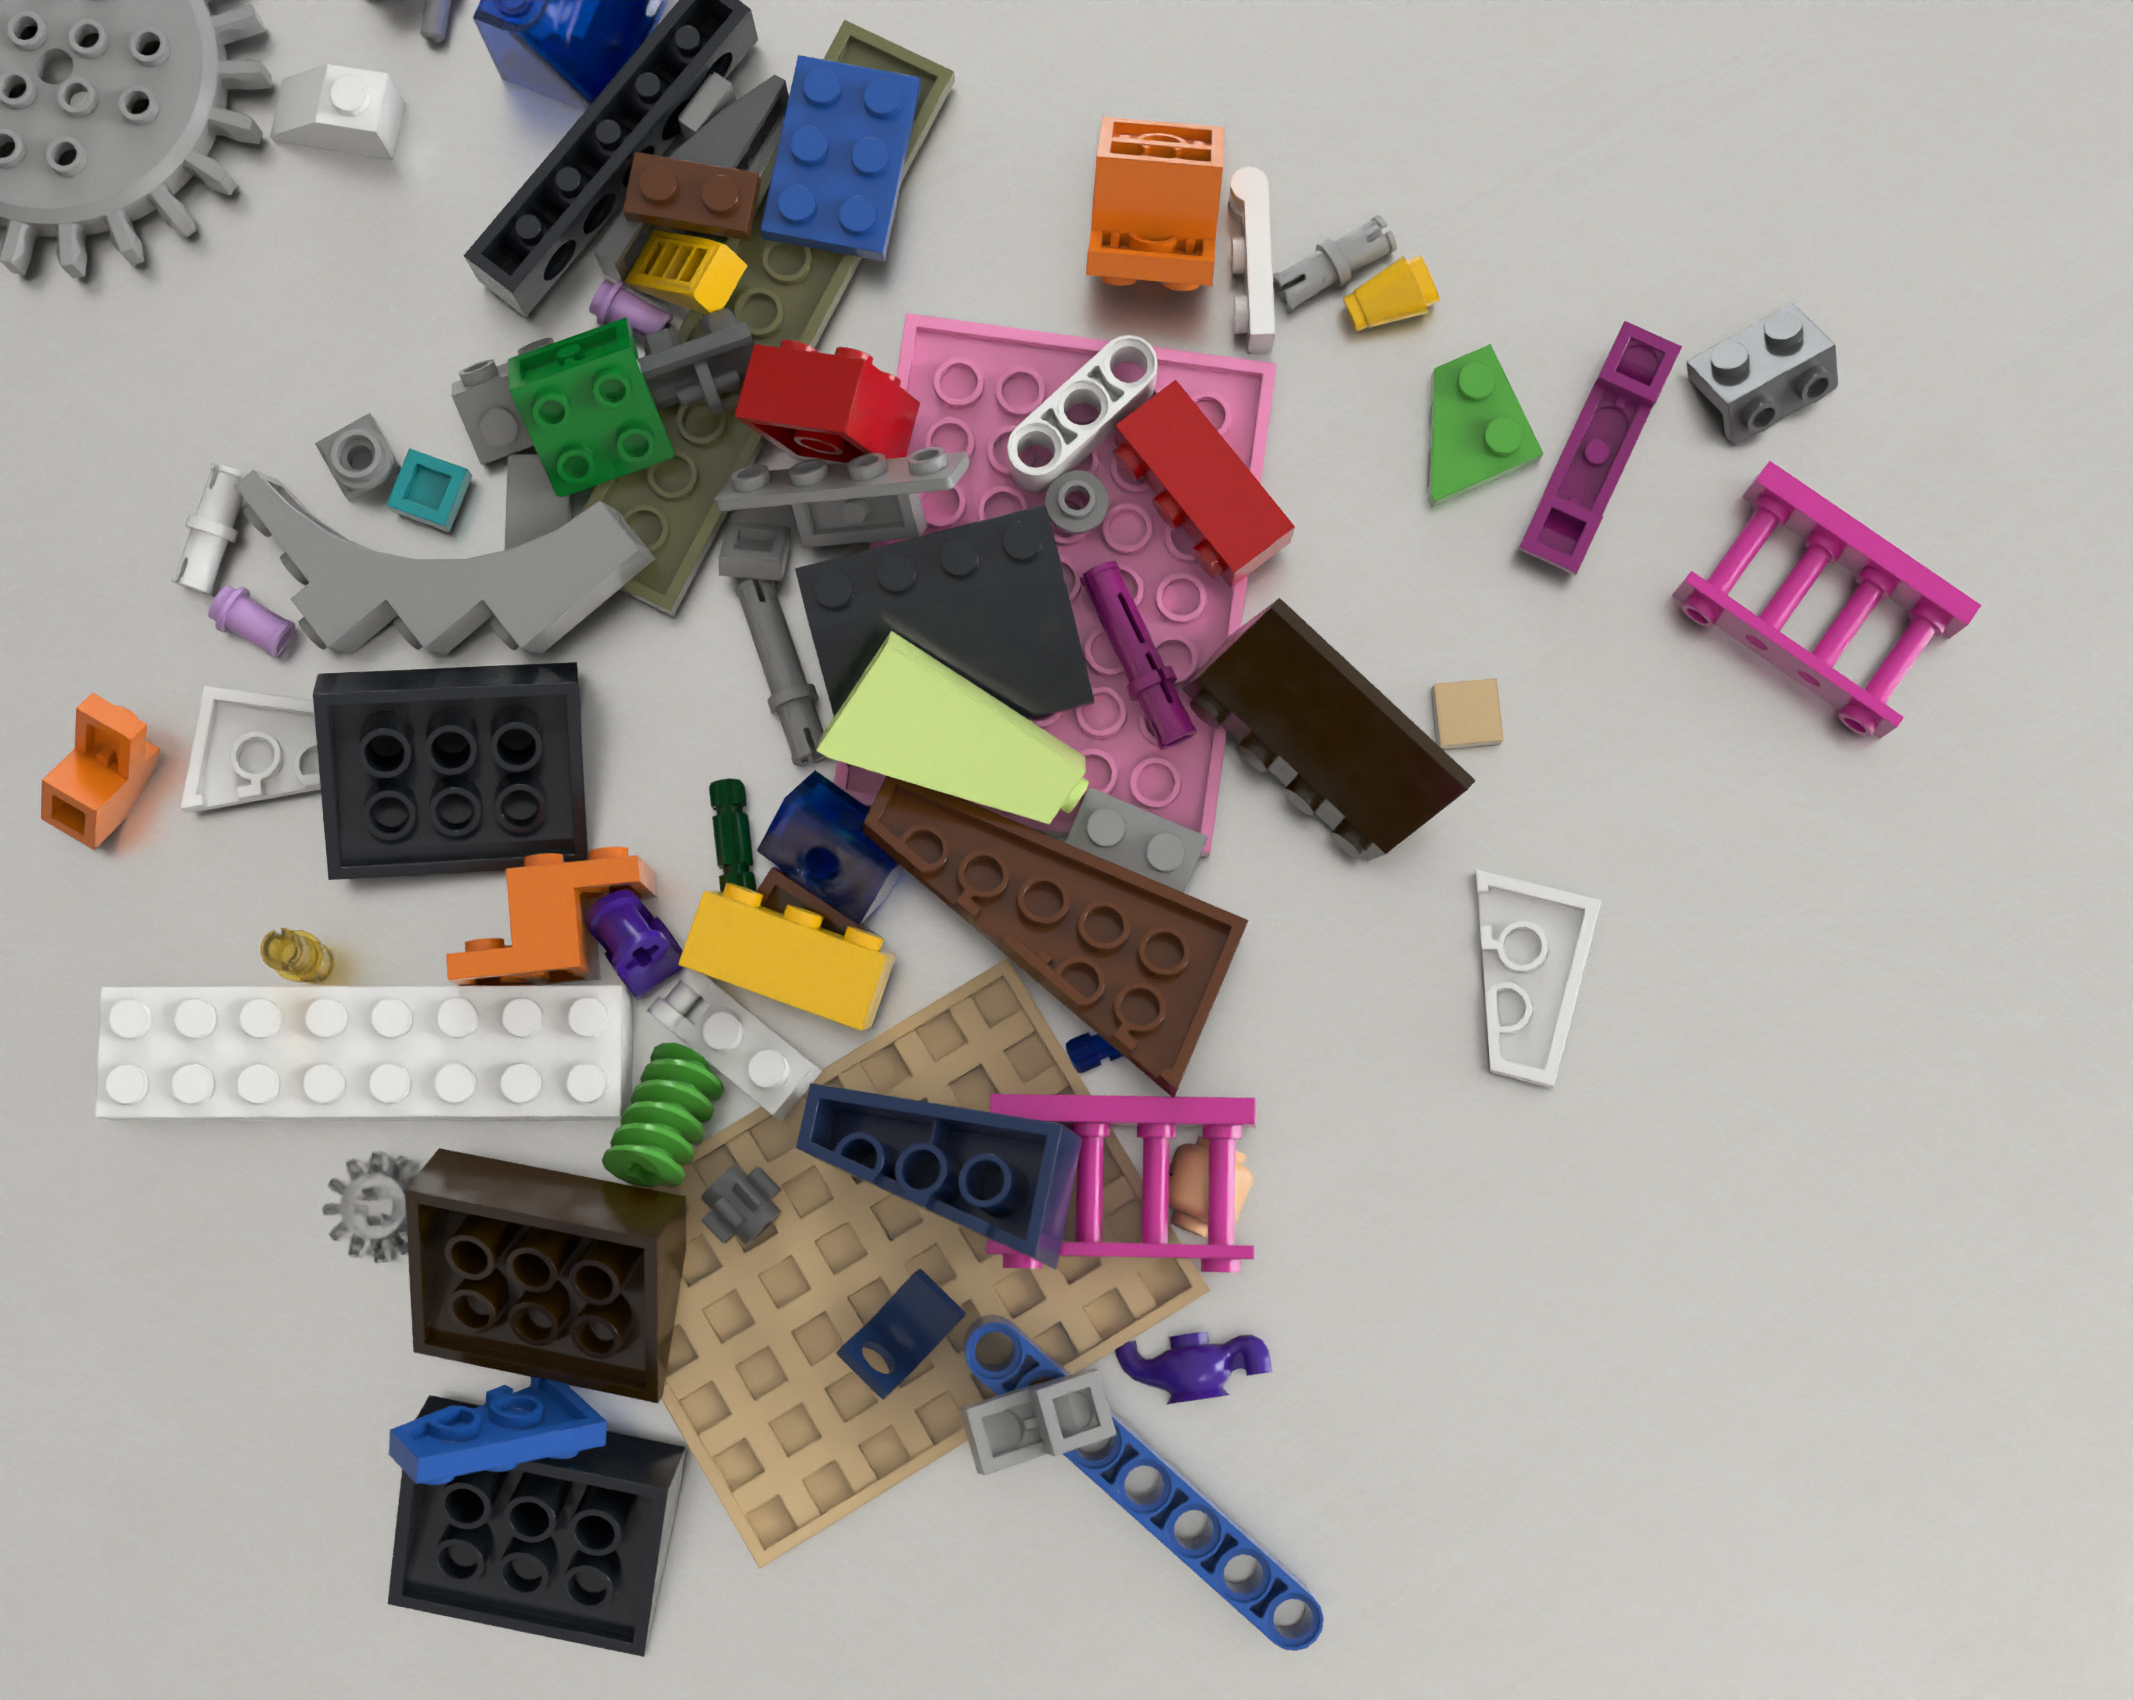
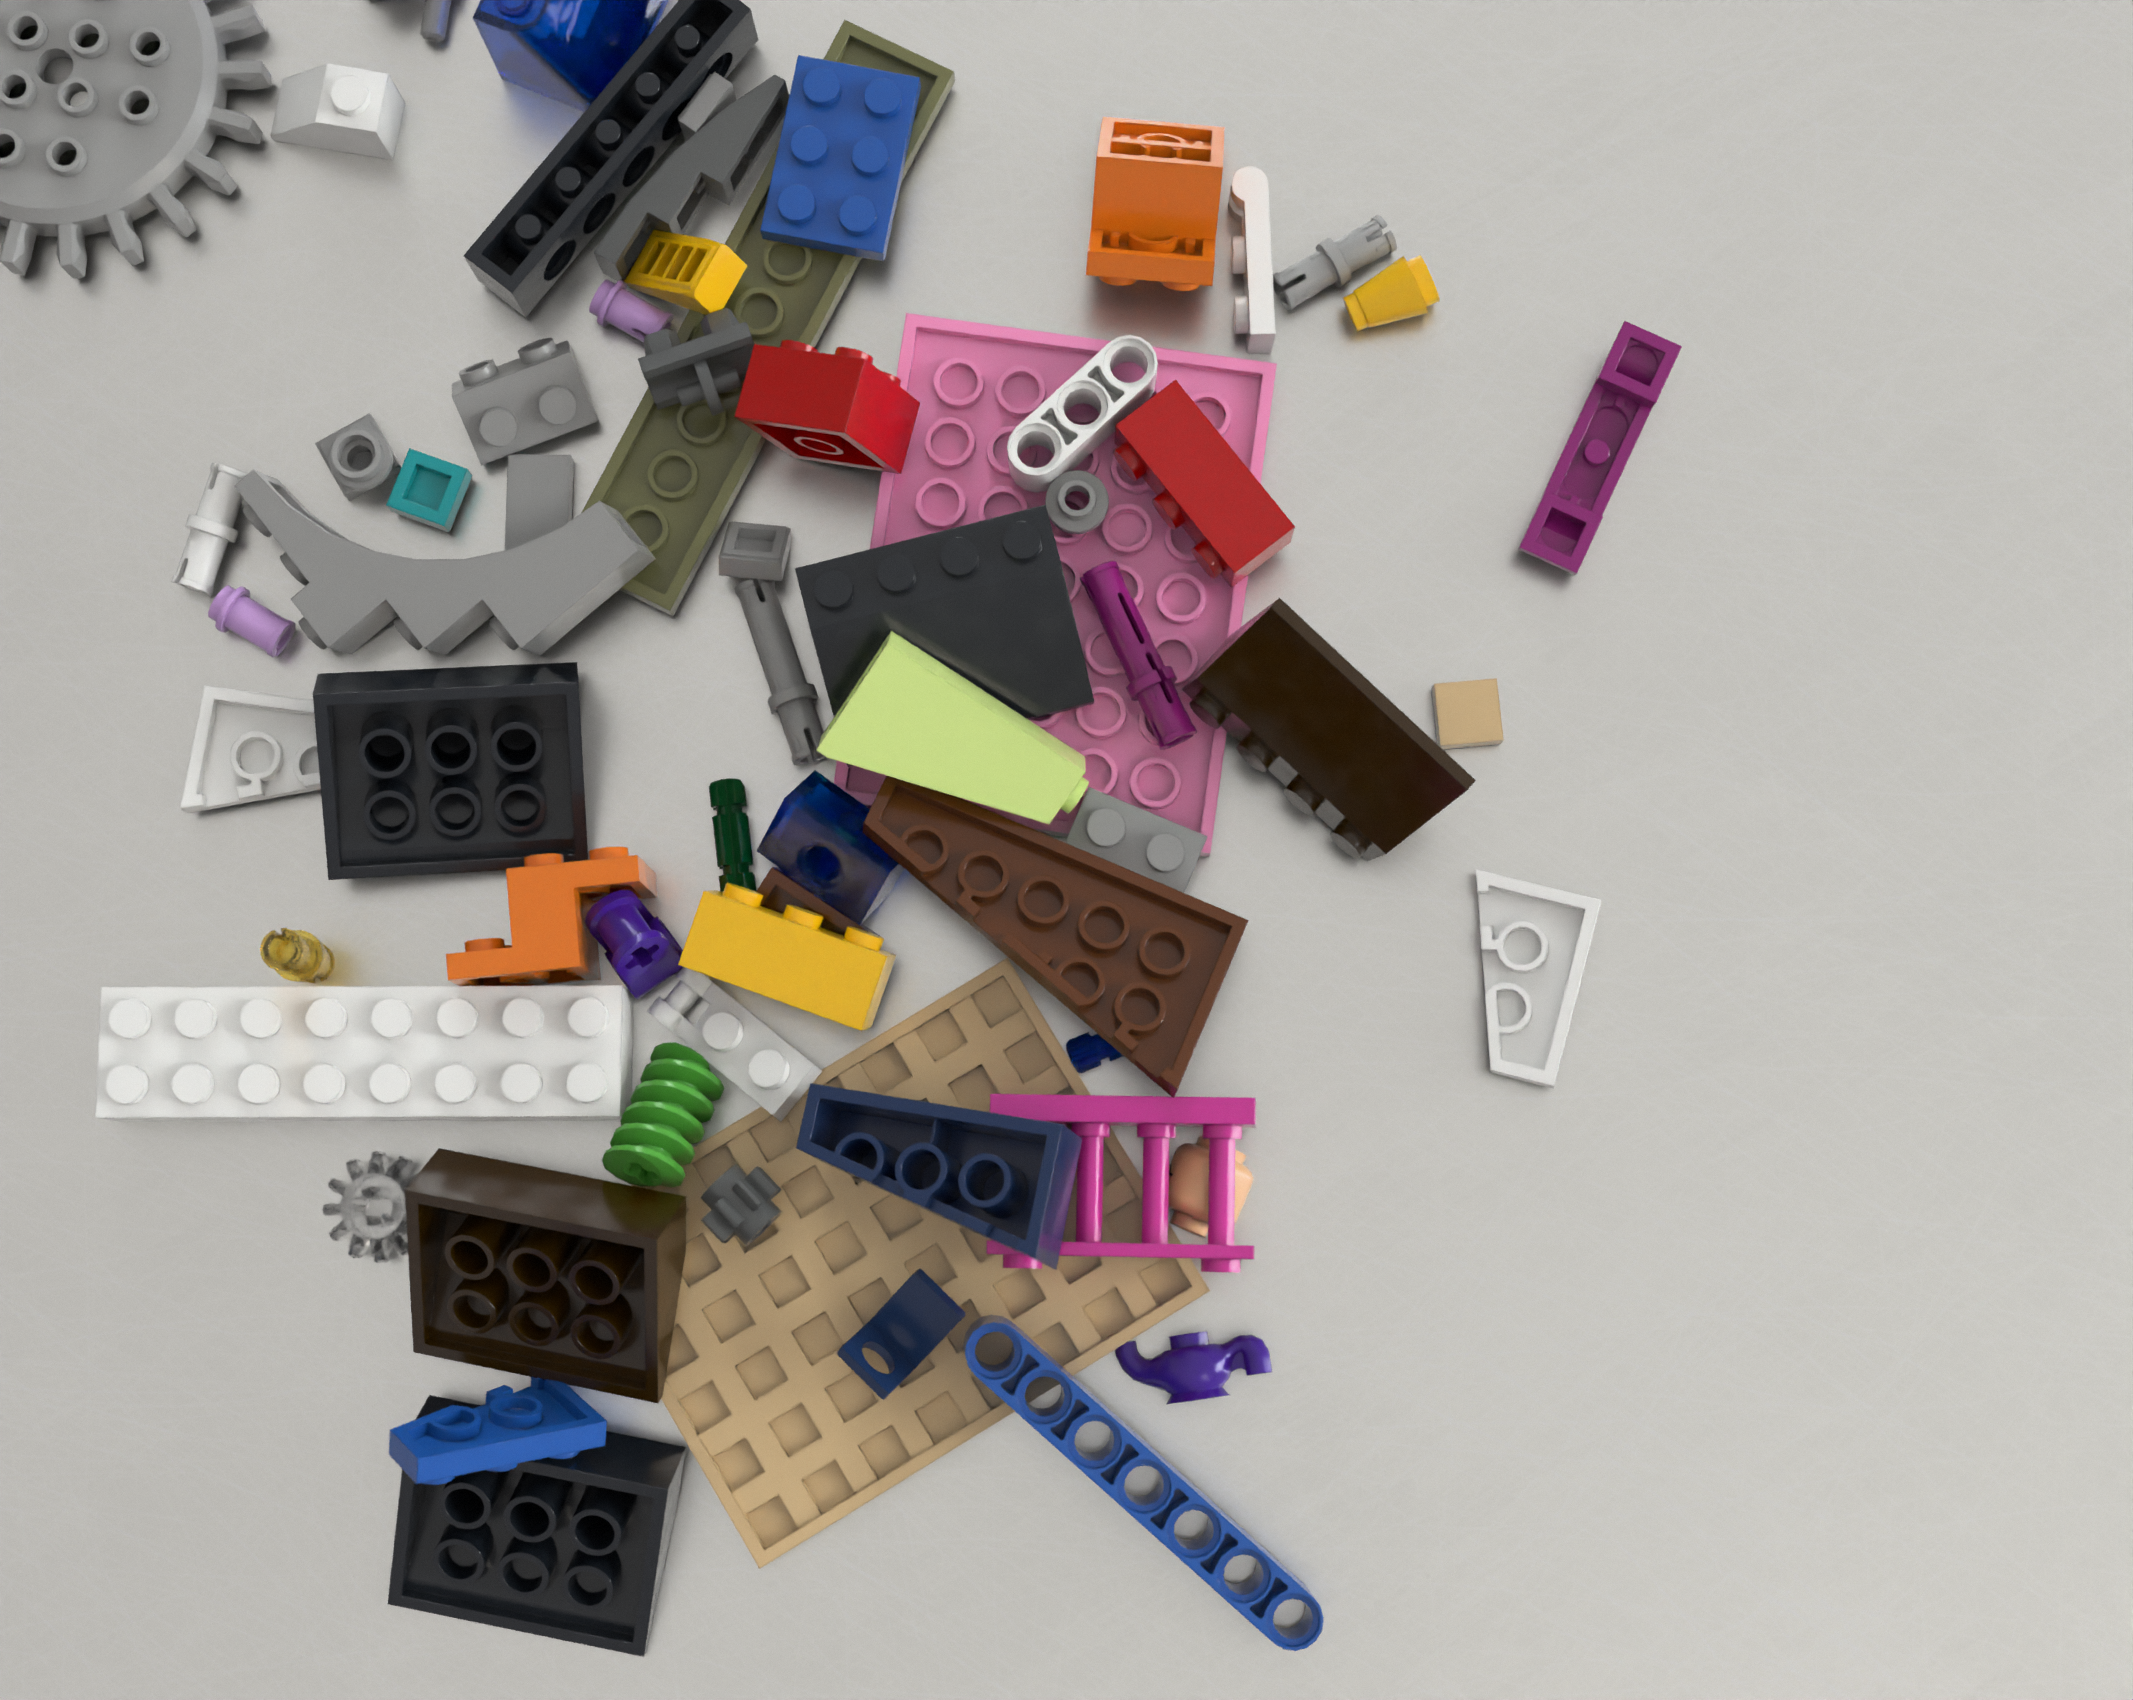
(101, 775): orange brick -> none
(589, 408): green bracket -> none
(691, 196): reddish brown plate -> none
(851, 500): light grey bracket -> none
(1037, 1421): light grey slope -> none
(1475, 427): bright green wing -> none
(1766, 372): dark grey bracket -> none
(1881, 574): dark pink fence -> none

